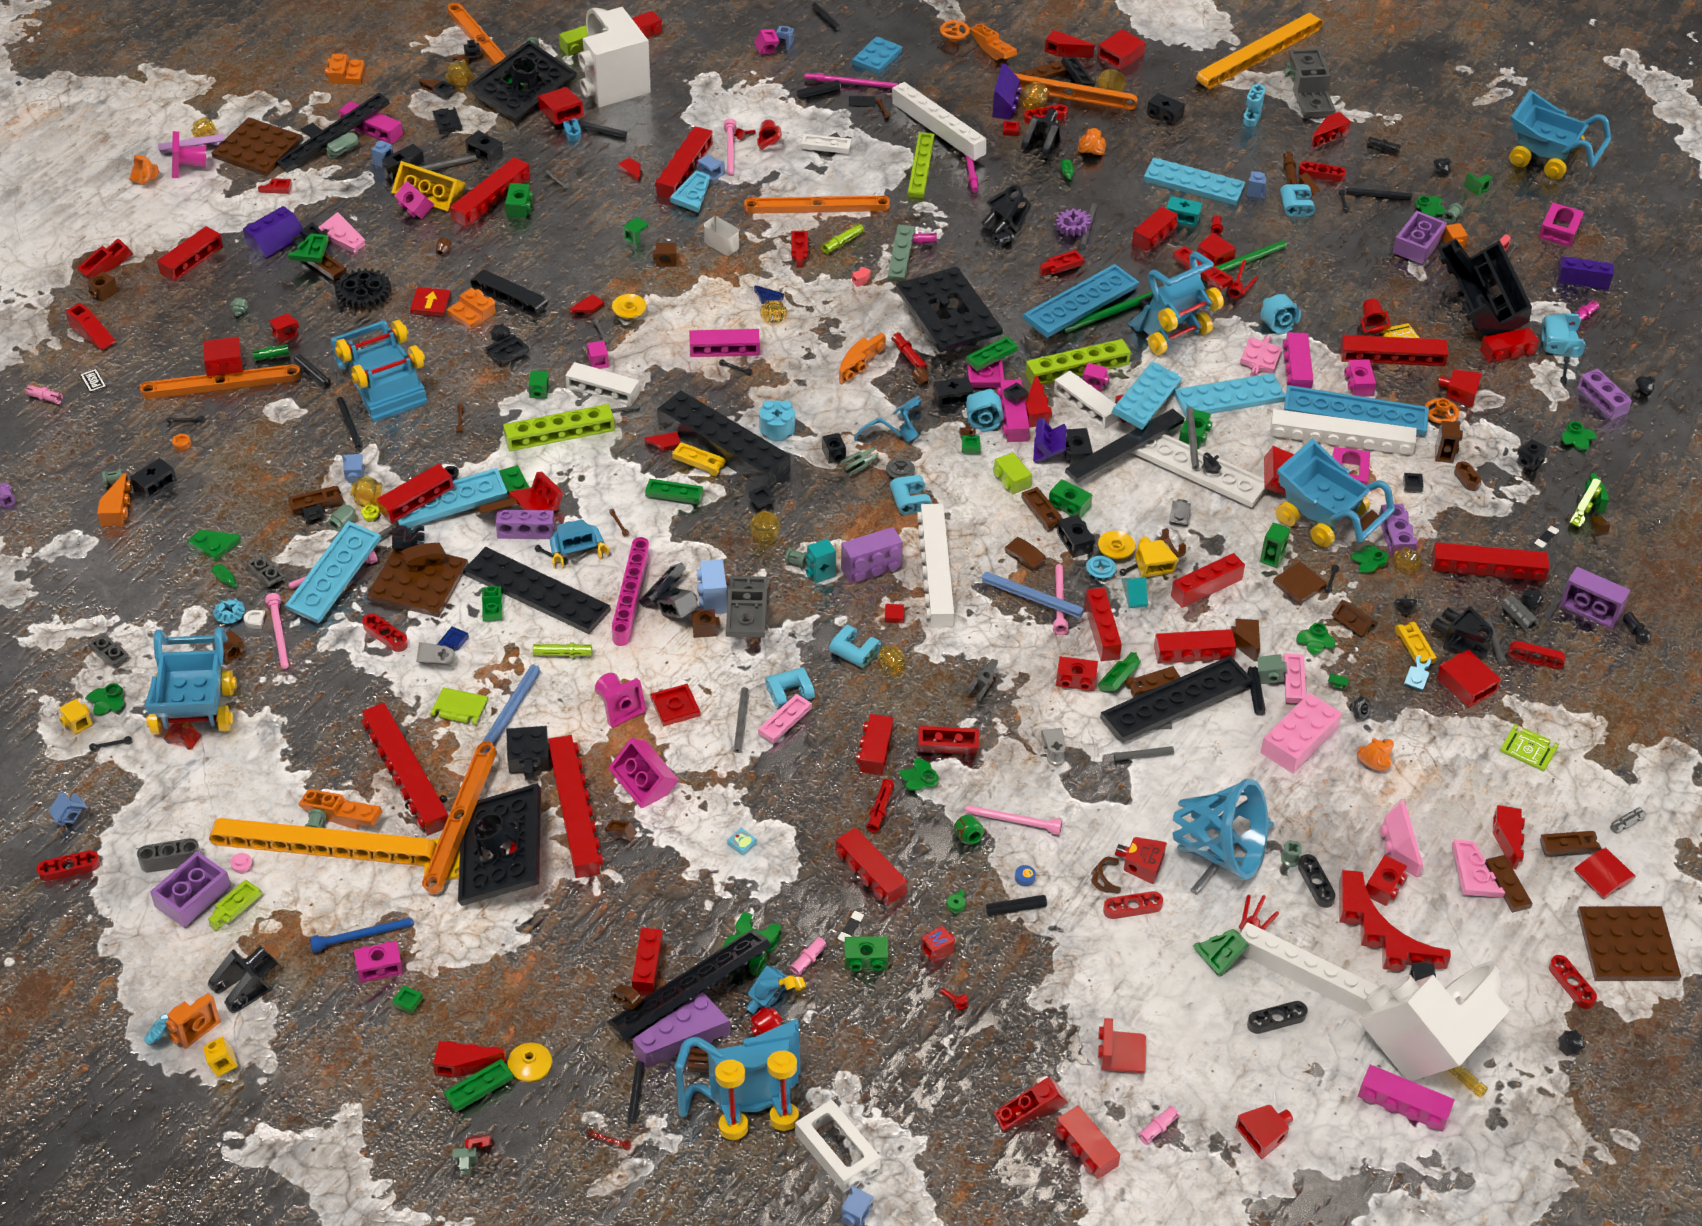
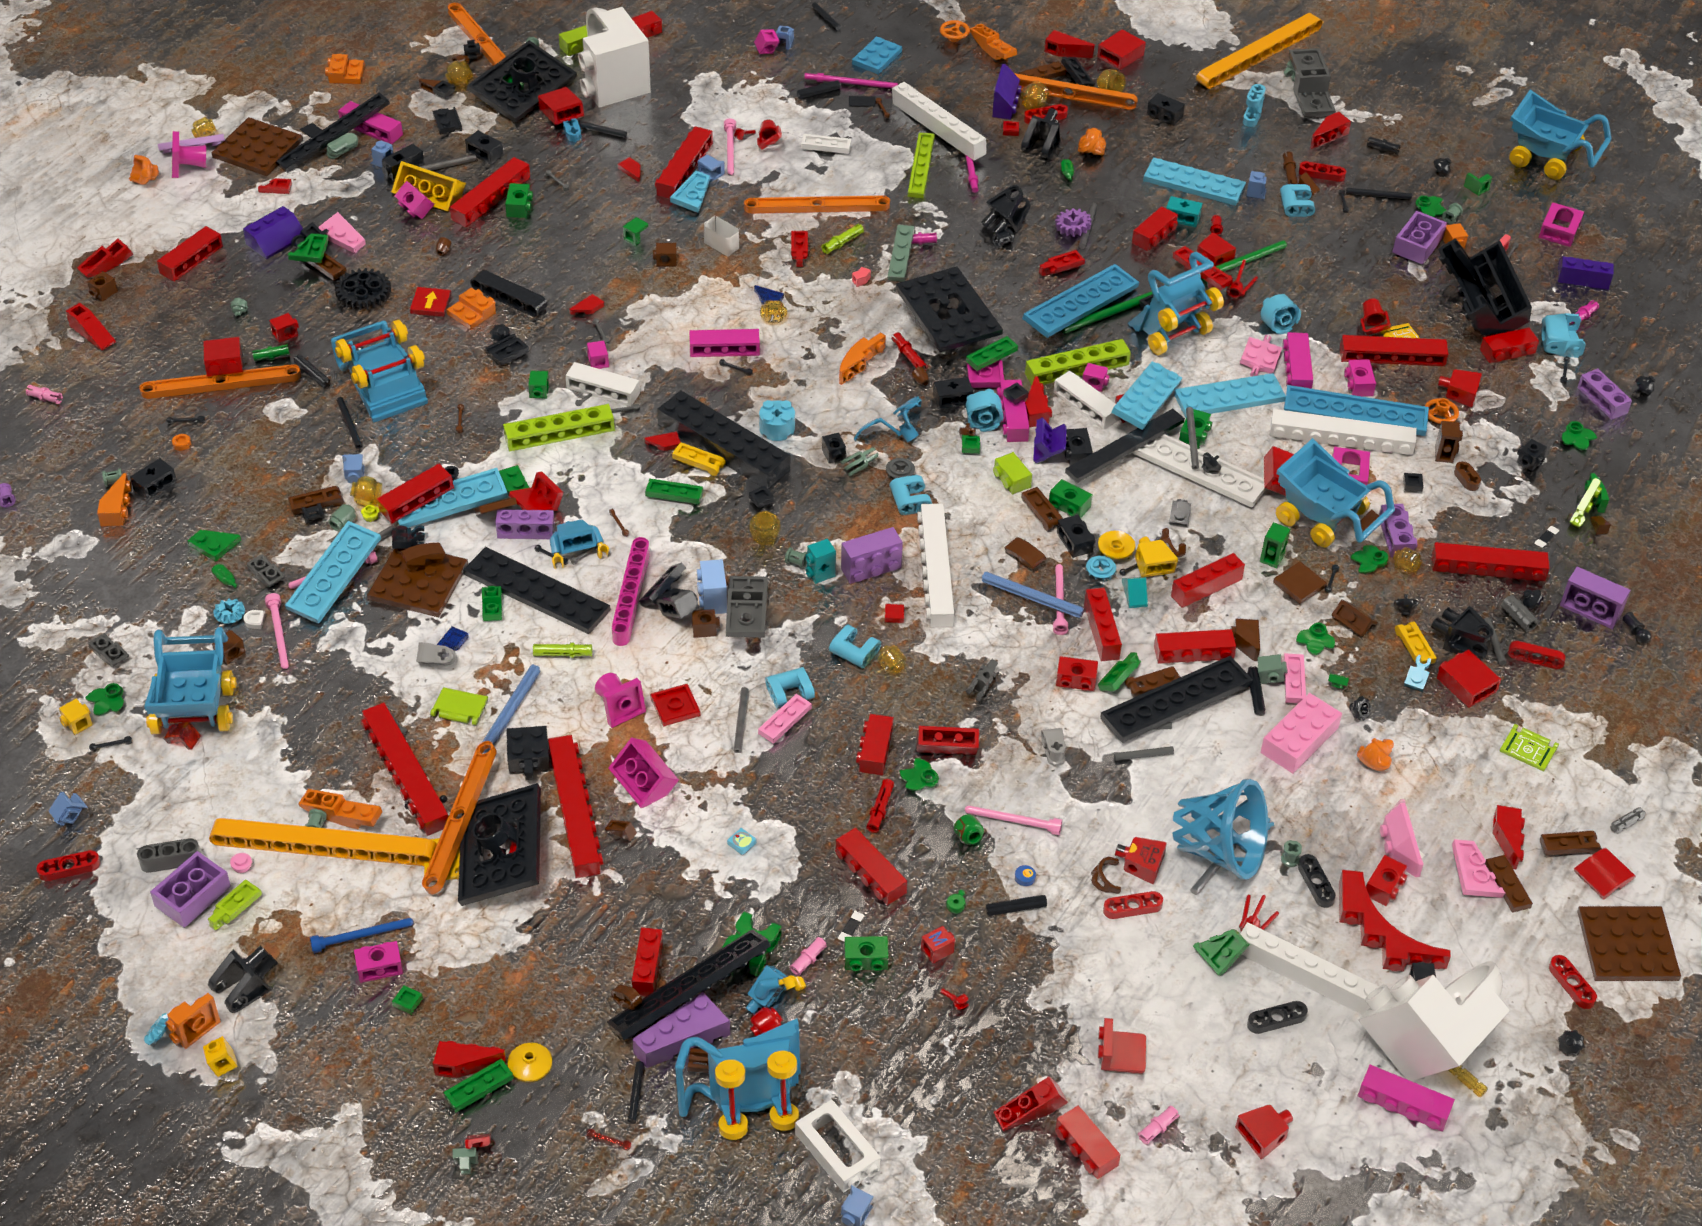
(93, 380): sticker -> none
(389, 639): red beam -> none
(629, 306): yellow dish -> none

